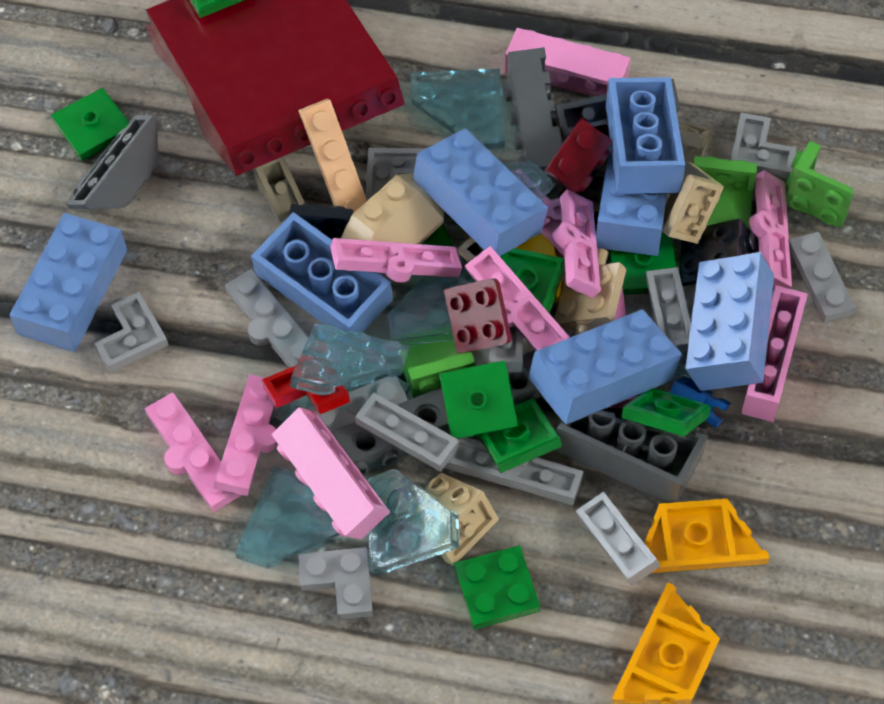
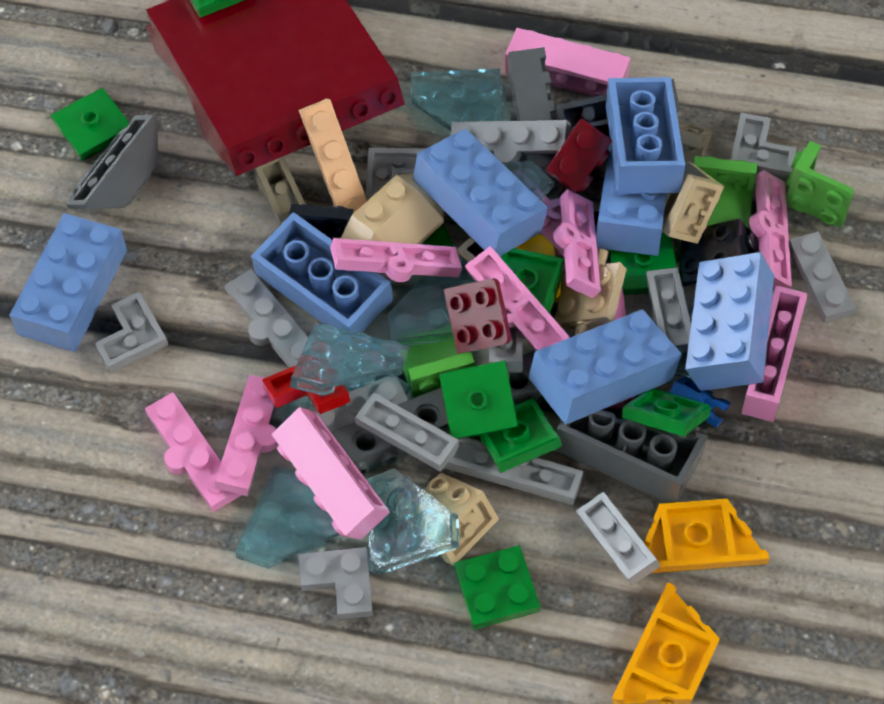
(511, 138): none -> light grey hinge

